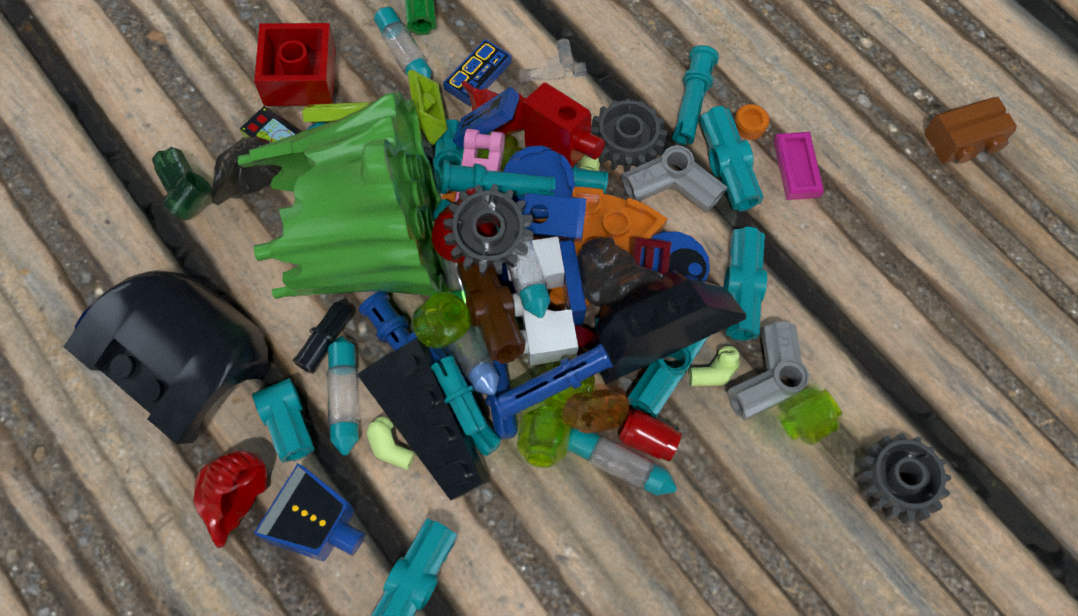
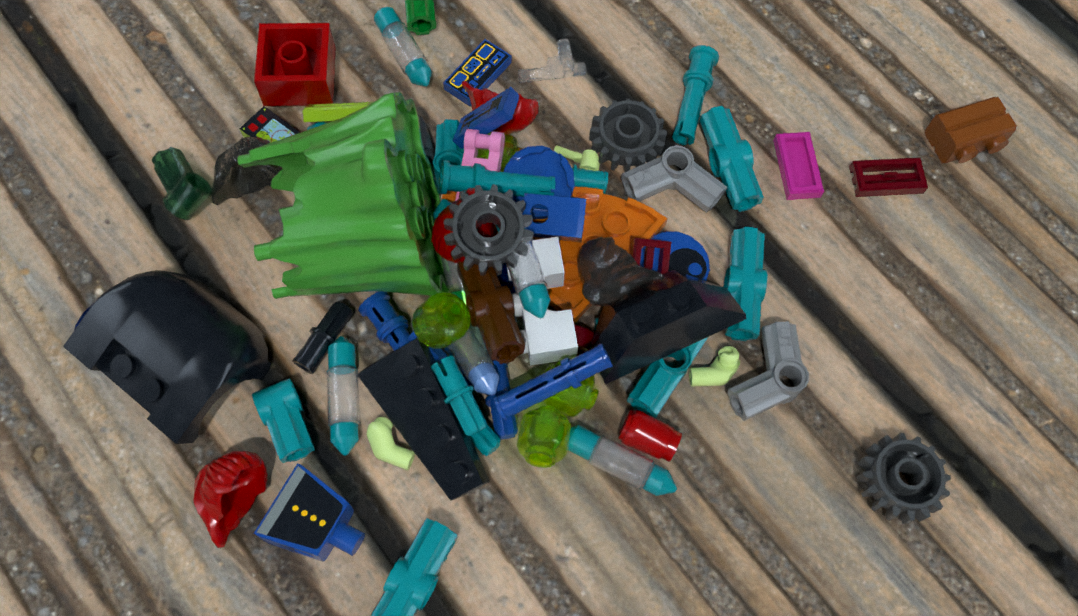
(428, 104): lime slope -> none
(559, 124): red torso -> none
(572, 287): blue tile -> none
(605, 410): clear orange beam -> none
(751, 121): orange tile -> none
(811, 416): clear neon green head -> none
(890, 182): none -> dark red tile

